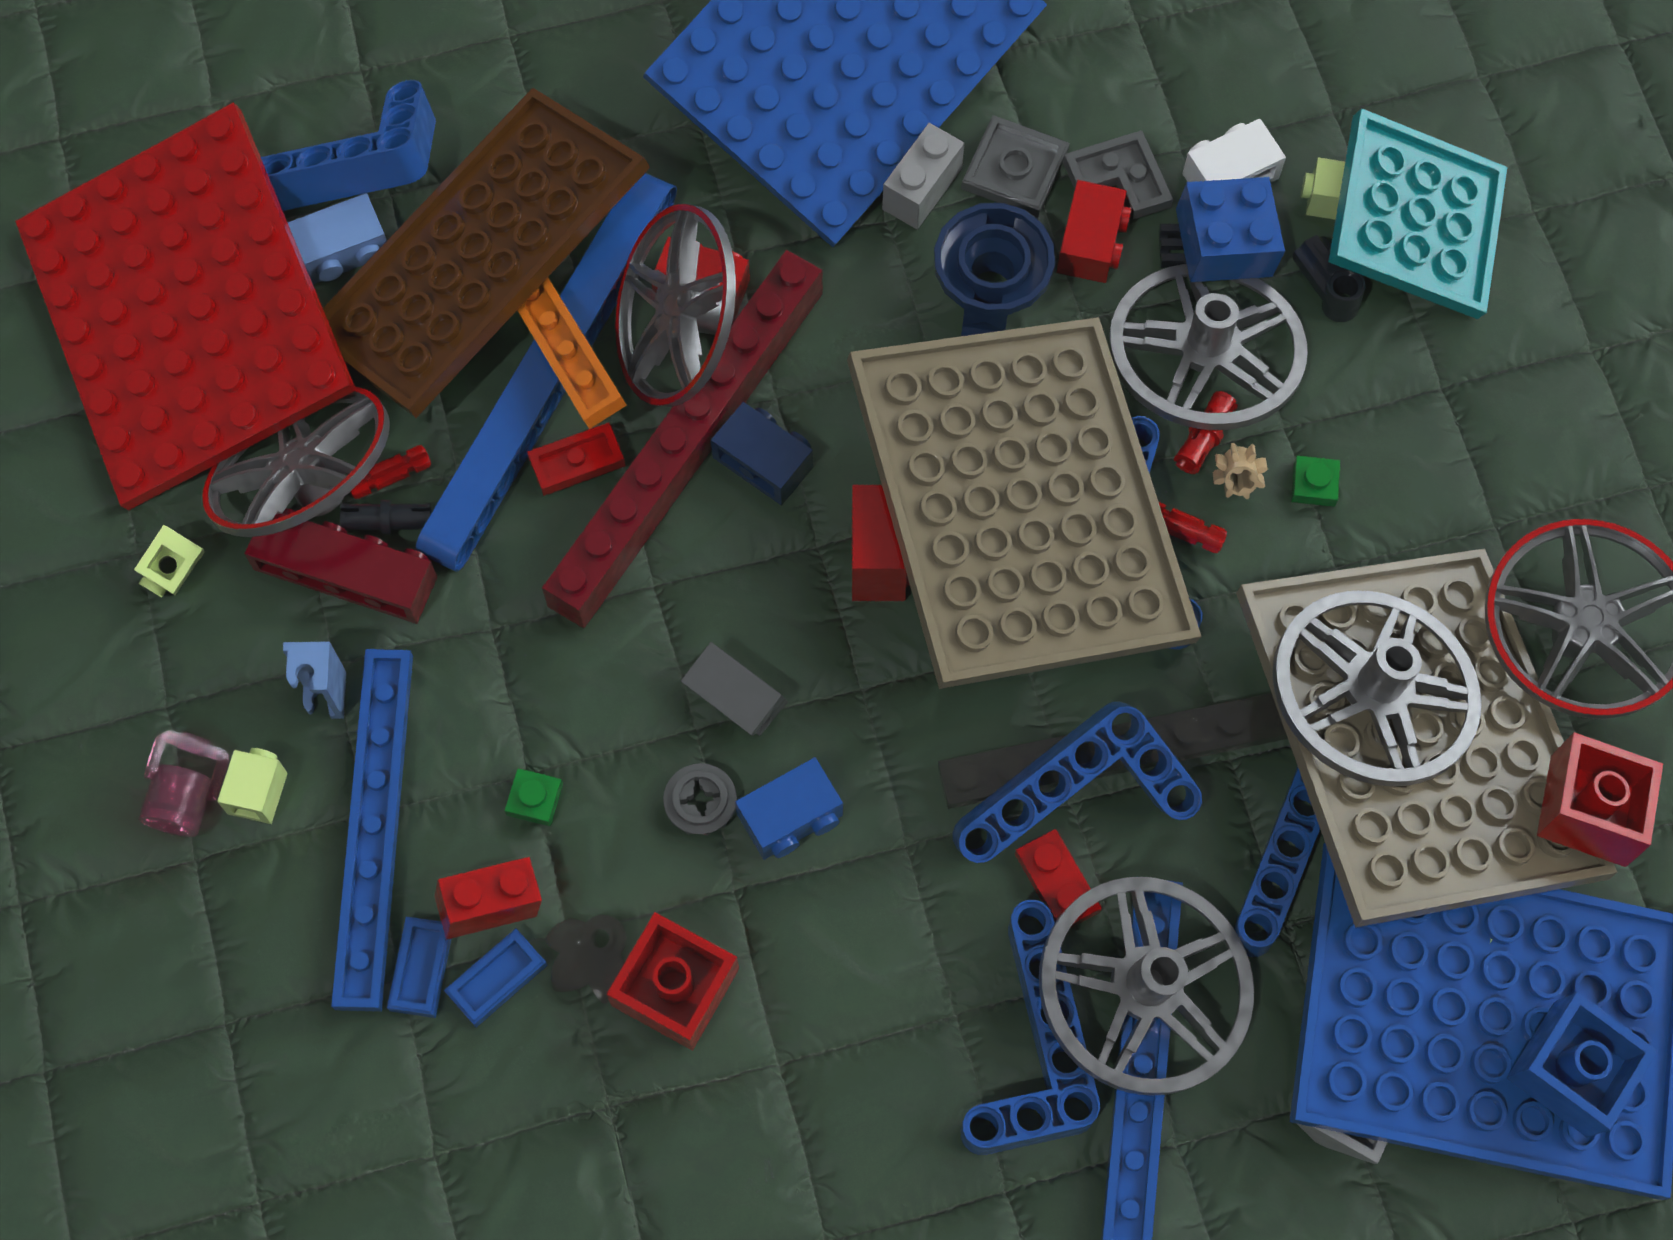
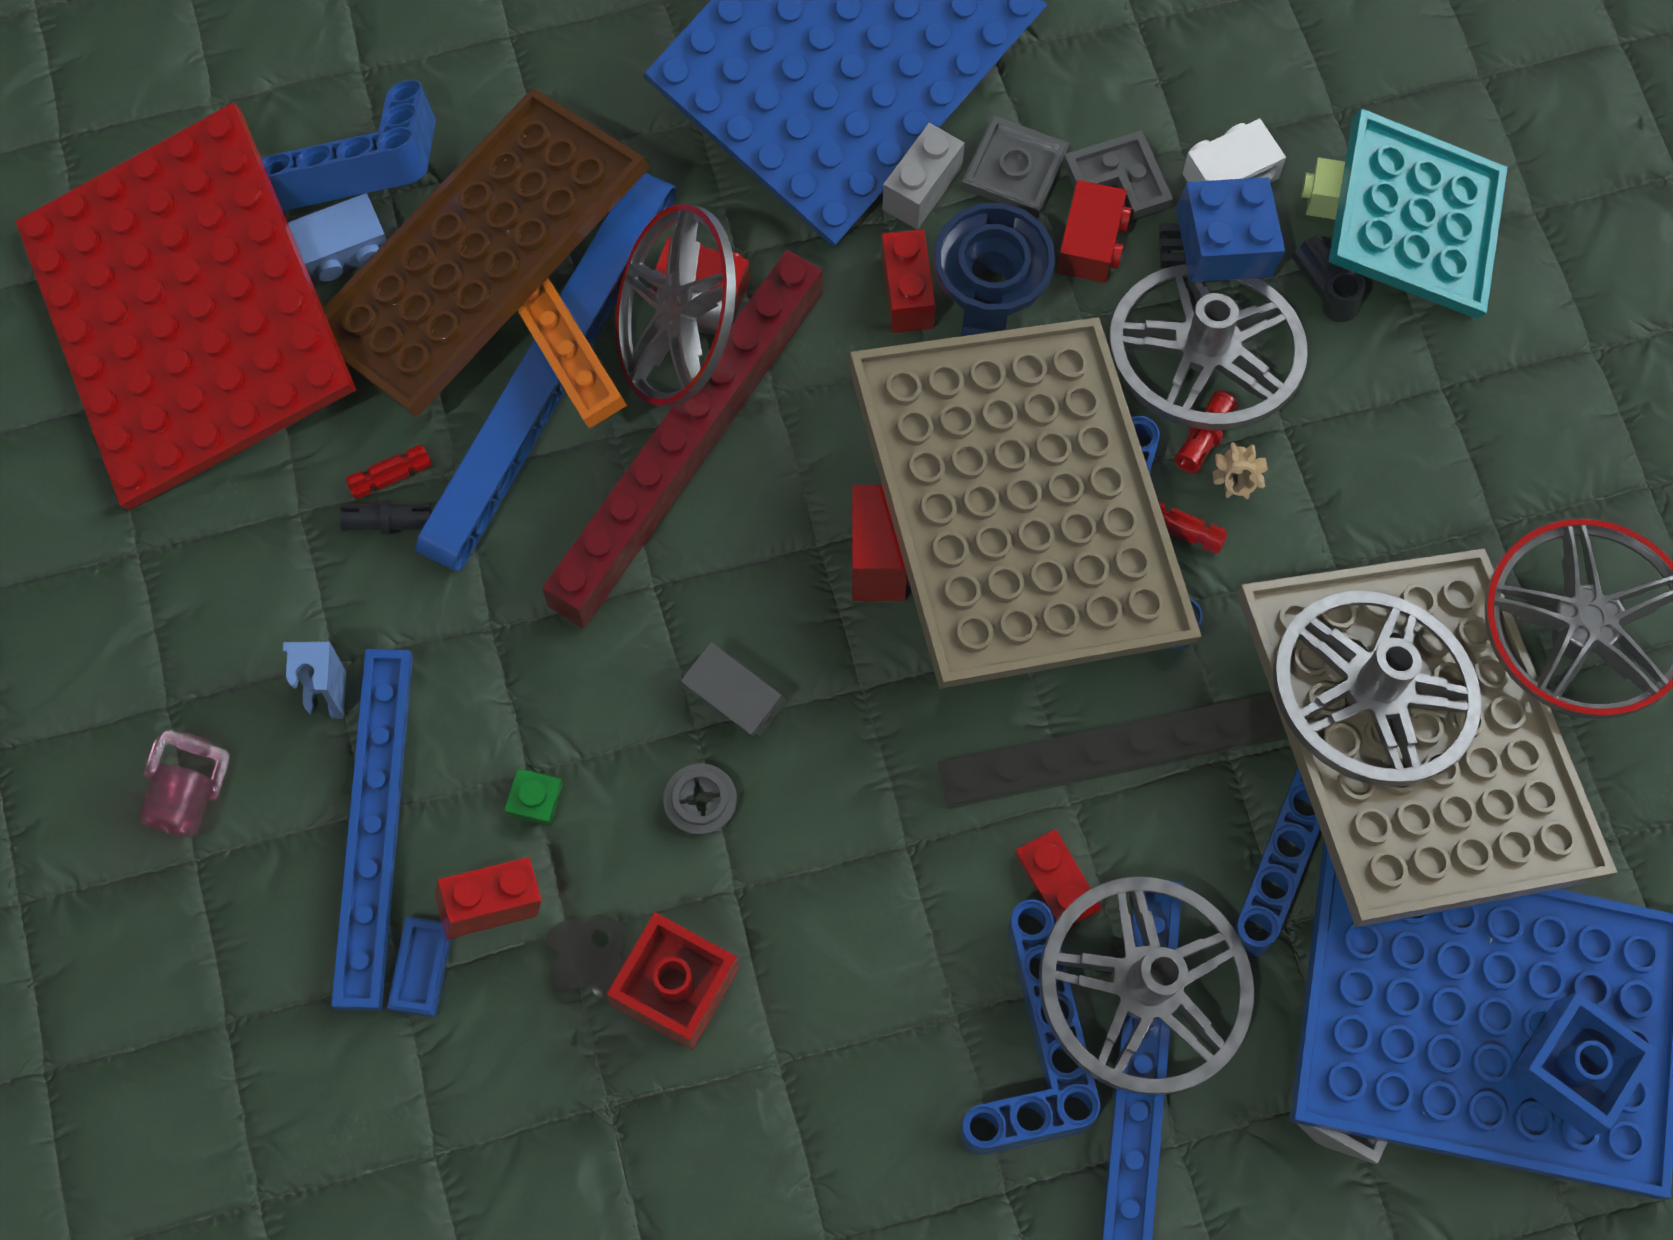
(173, 545): yellowish green brick -> none
(253, 785): yellowish green brick -> none
(298, 470): flat silver wheel -> none
(346, 567): dark red brick -> none
(496, 977): blue tile -> none
(576, 458): red plate -> none
(763, 452): dark blue brick -> none
(790, 809): blue brick -> none
(908, 281): none -> red brick
(1075, 776): blue beam -> none
(1315, 481): green plate -> none
(1600, 800): red brick -> none

